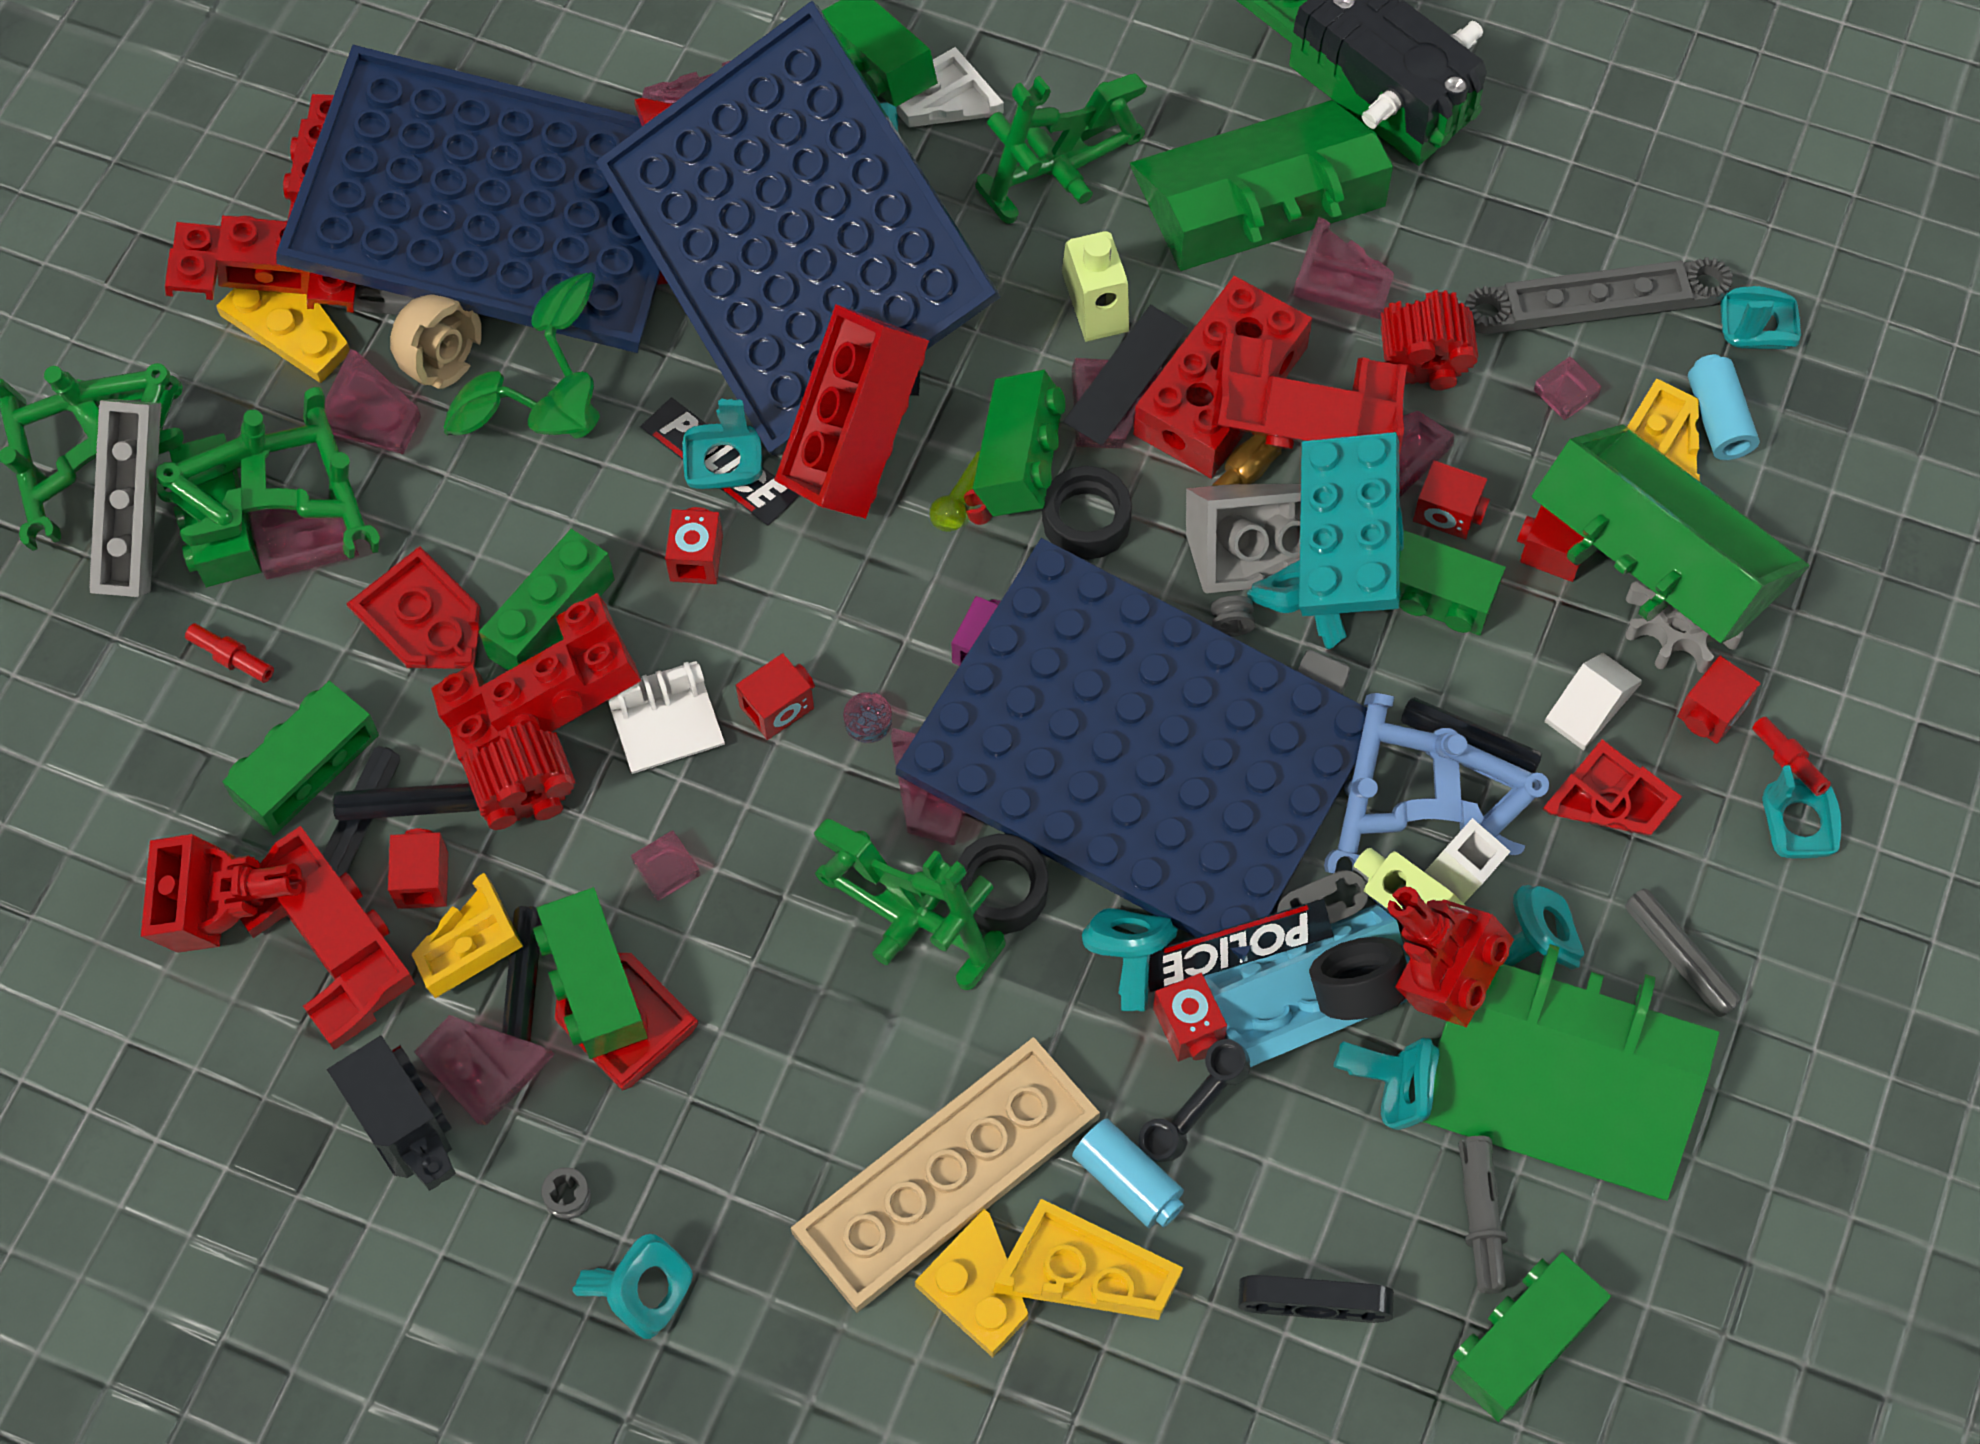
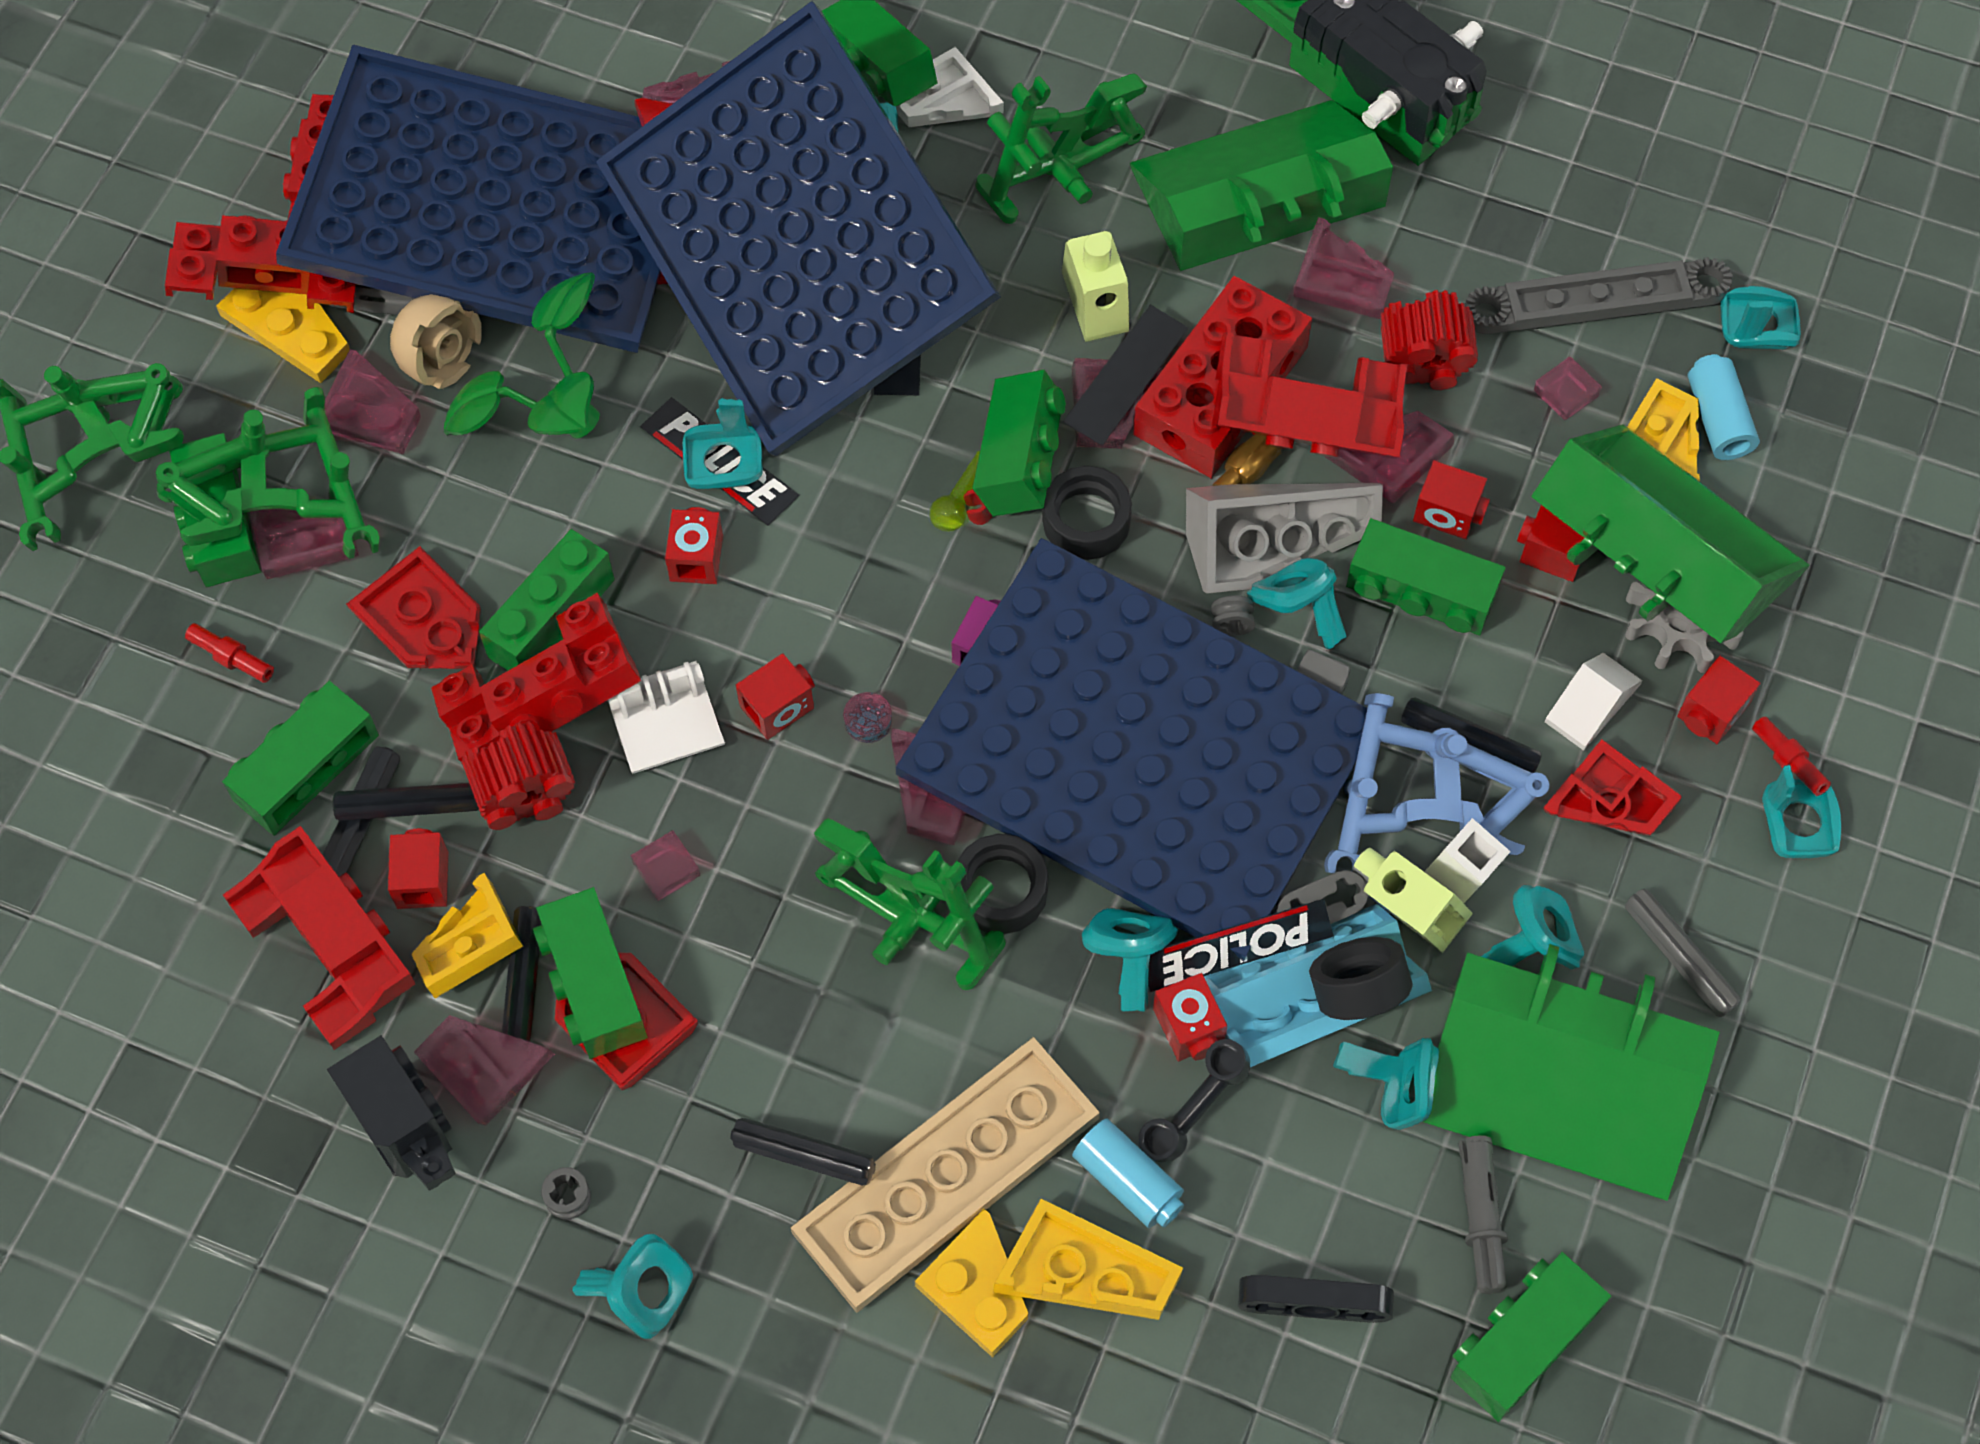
(125, 497): light grey brick -> none
(203, 891): red brick -> none
(803, 1151): none -> black axle
(851, 412): red slope -> none
(1350, 525): teal plate -> none
(1451, 955): red brick -> none

